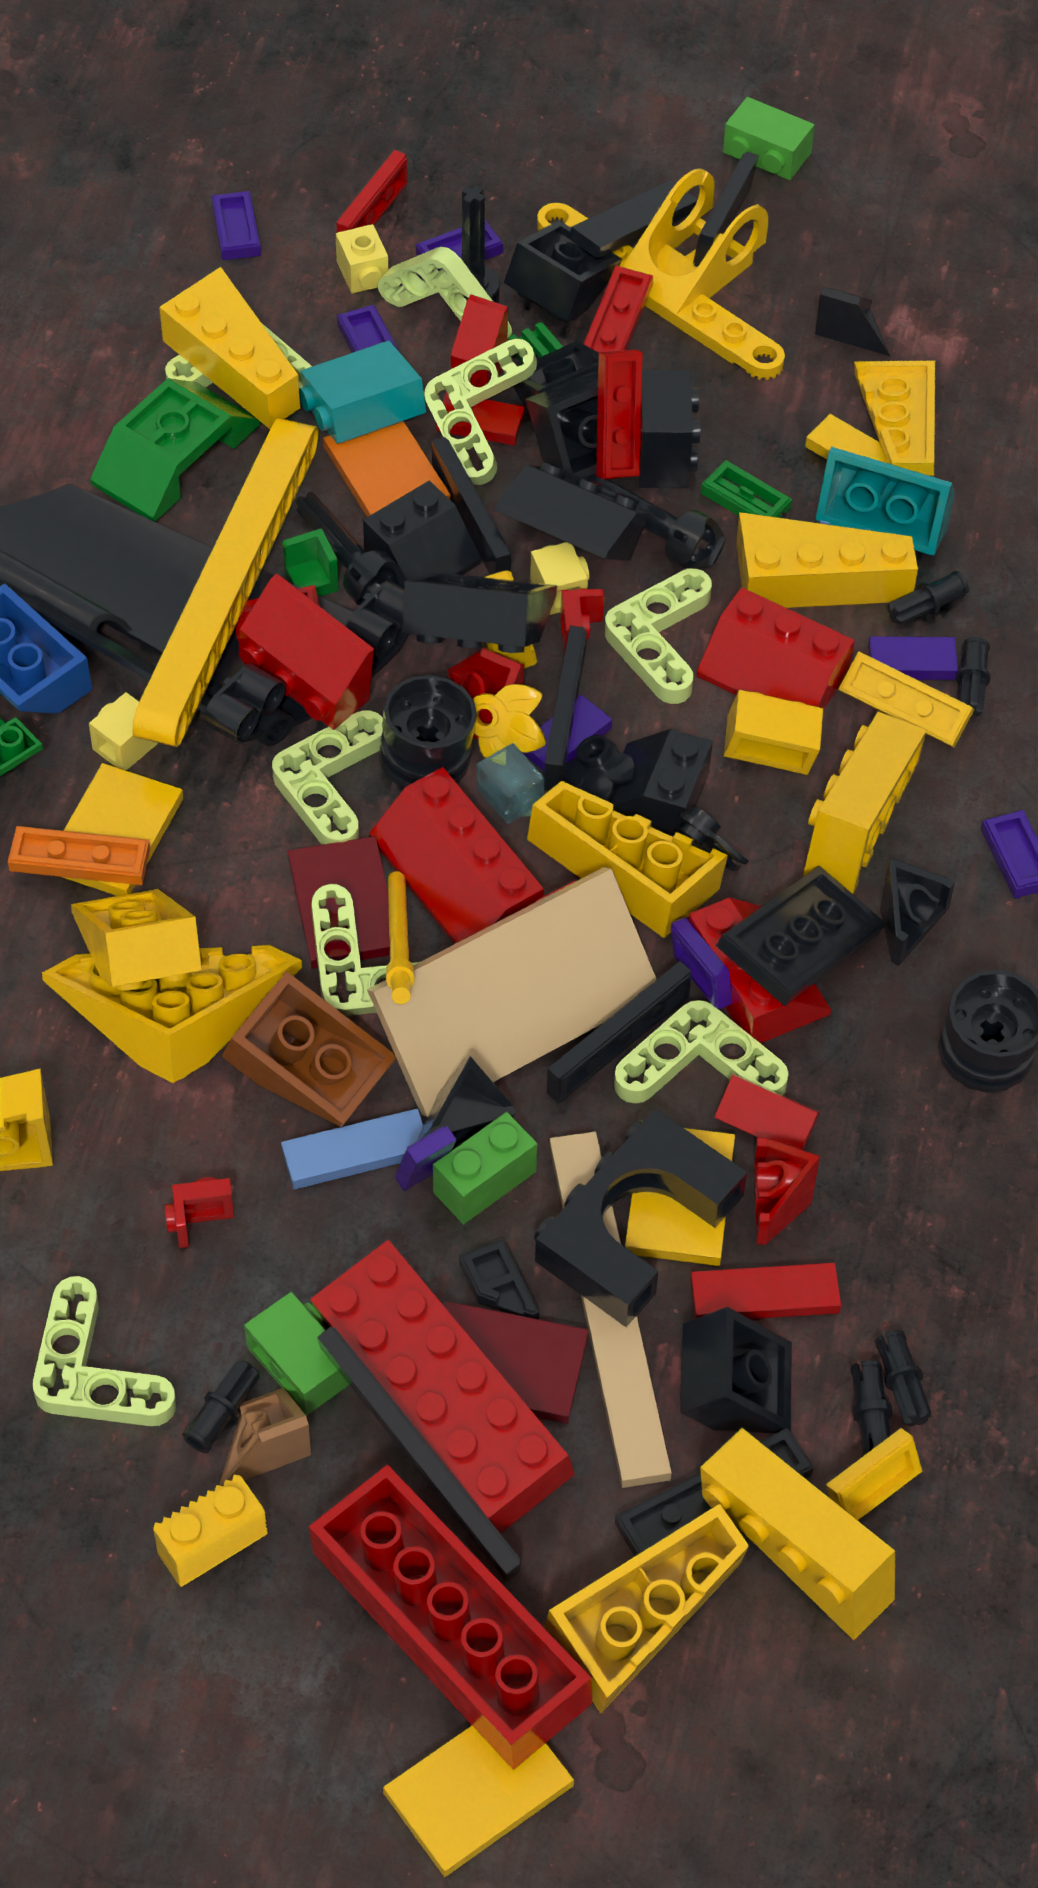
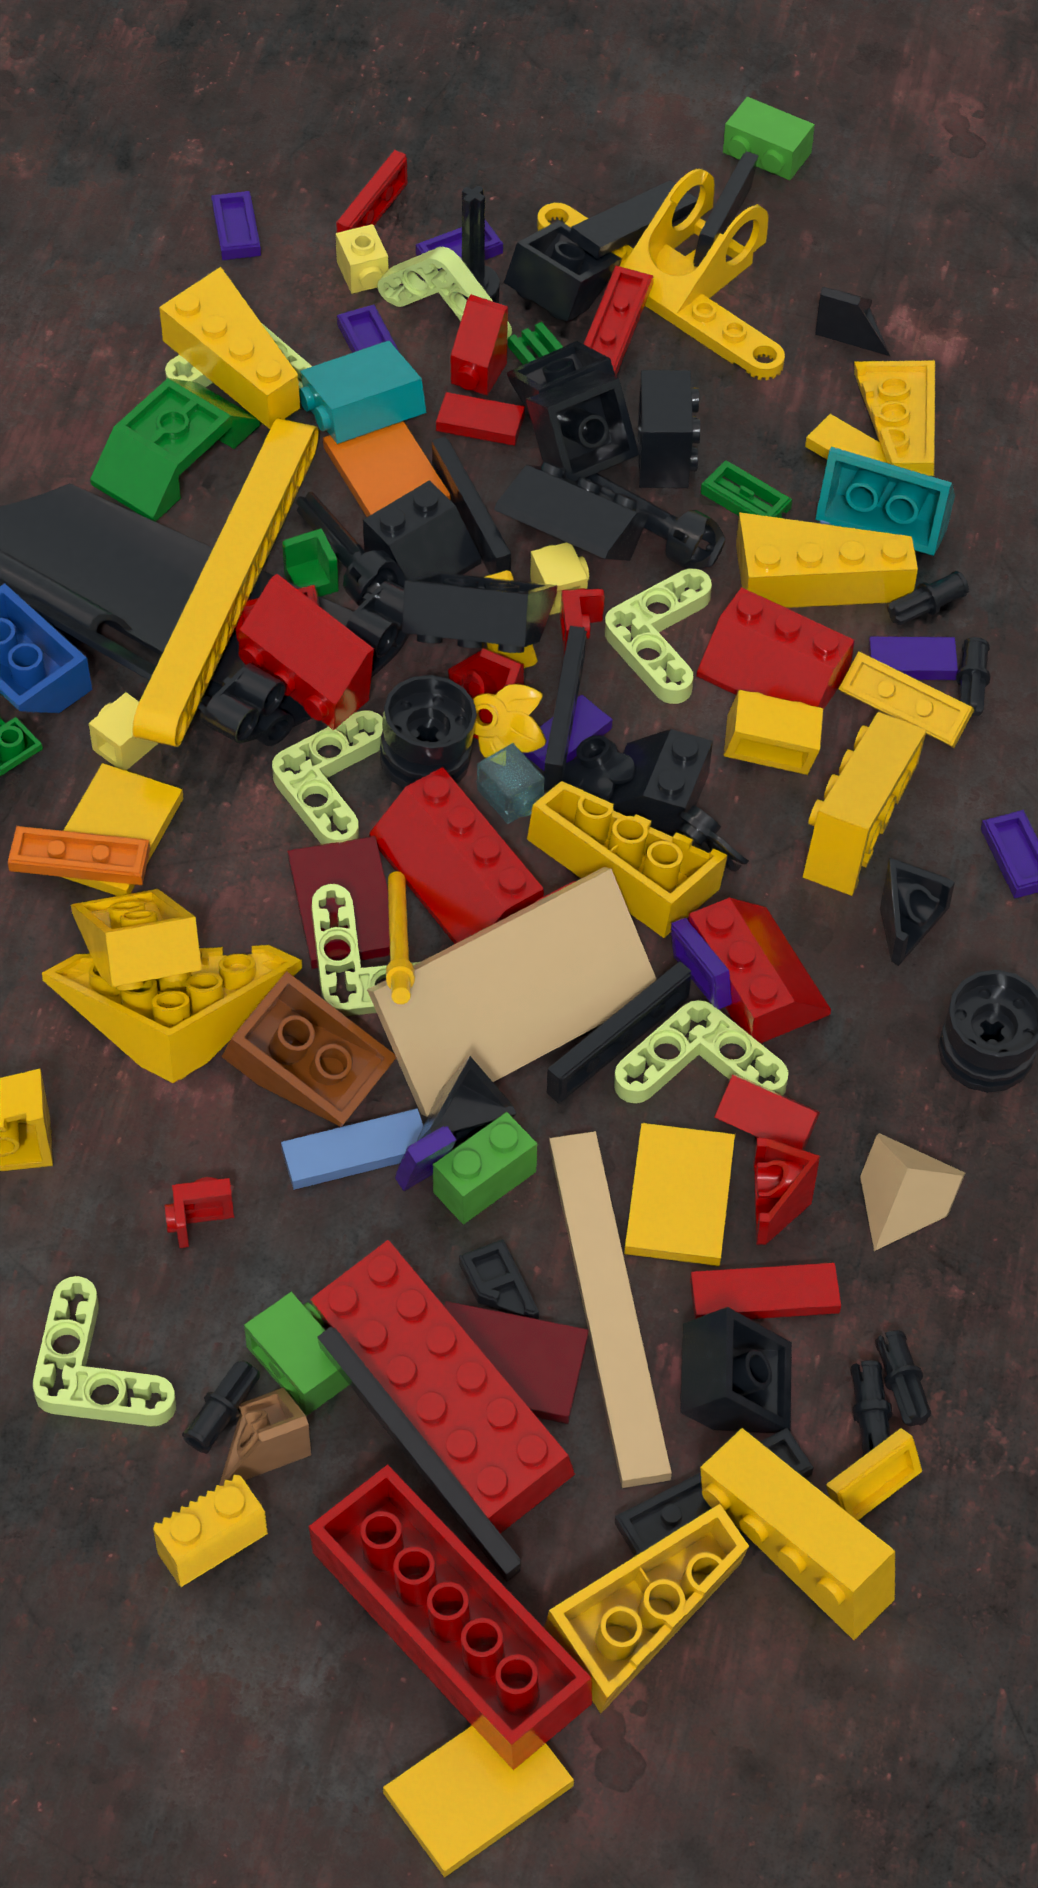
(465, 395): yellowish green beam -> none
(619, 414): red tile -> none
(656, 1159): black arch -> none
(801, 935): black tile -> none
(905, 1190): none -> tan slope

